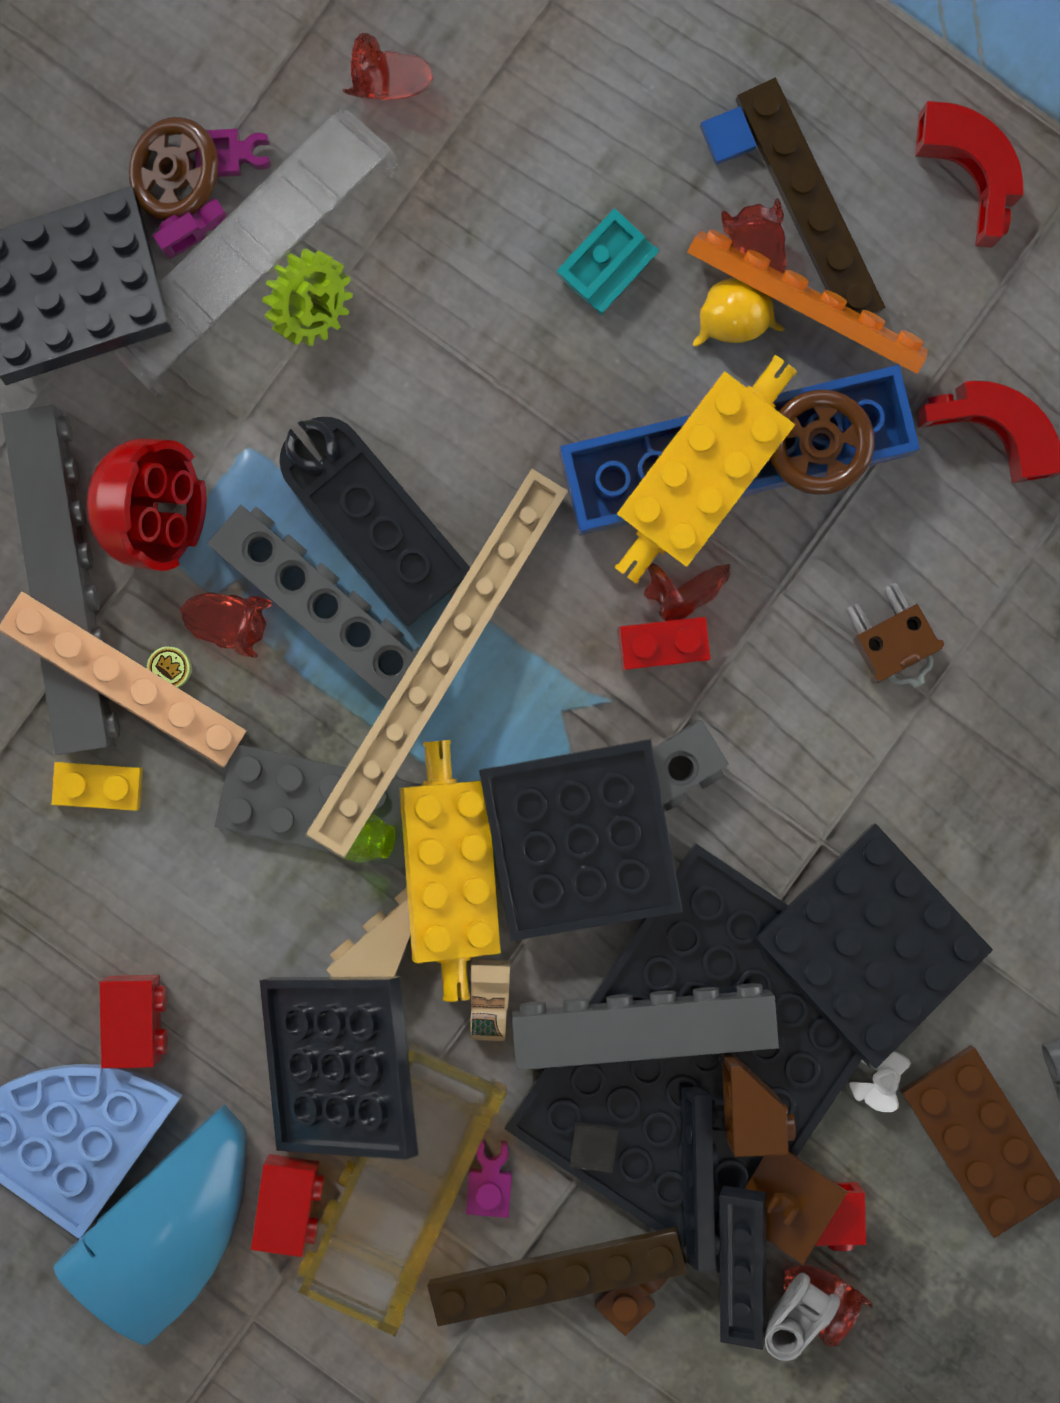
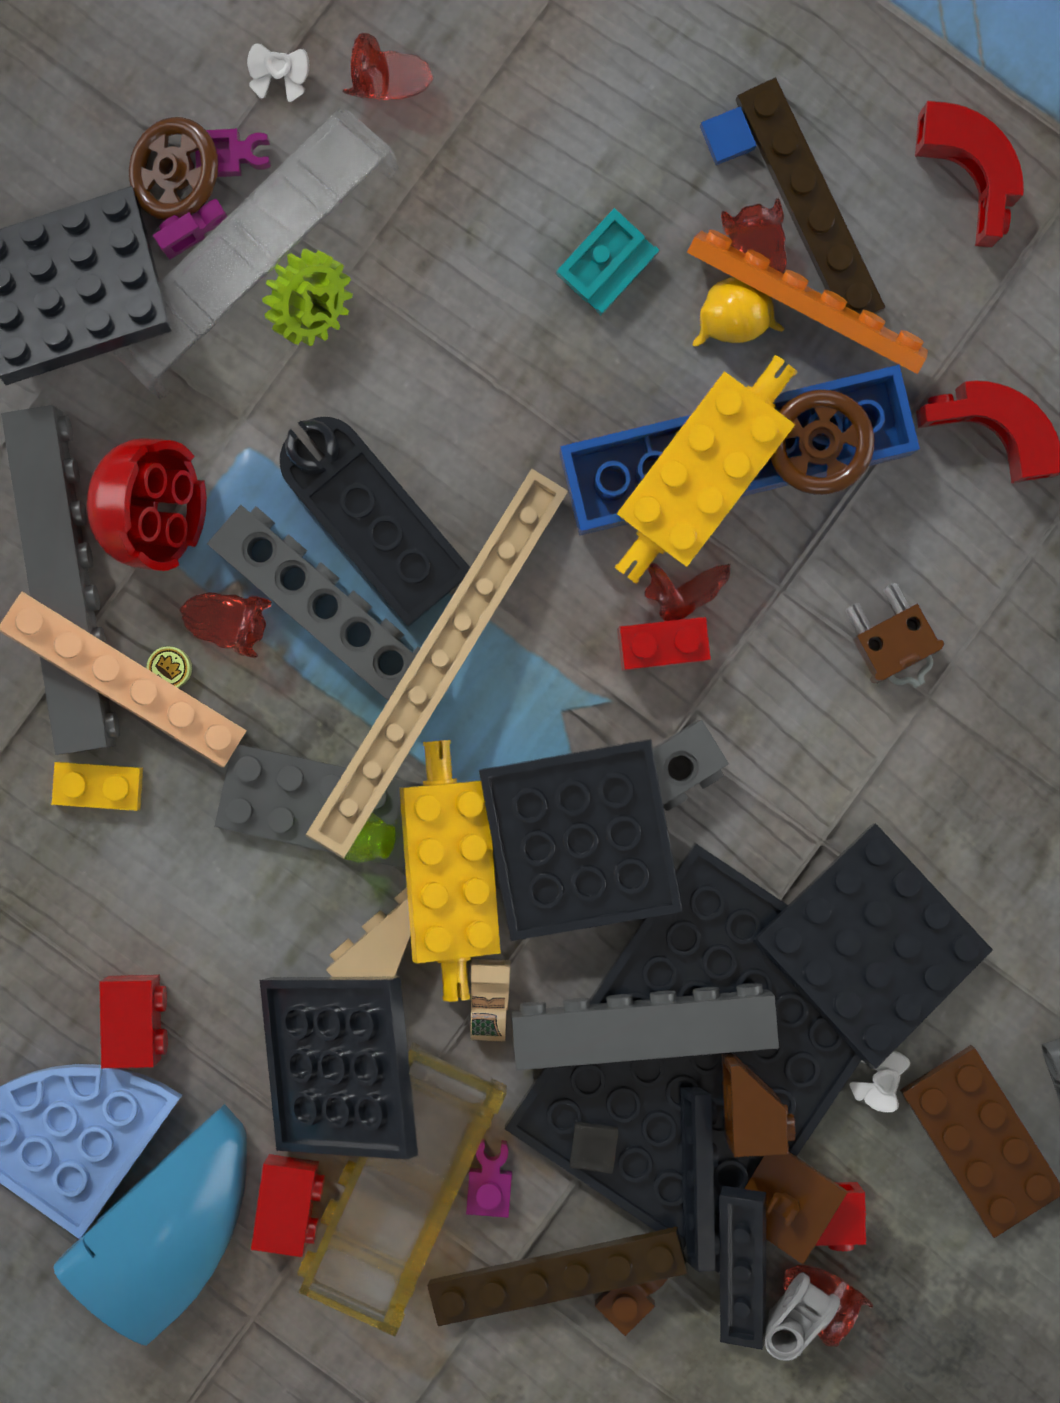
(265, 64): none -> white piece

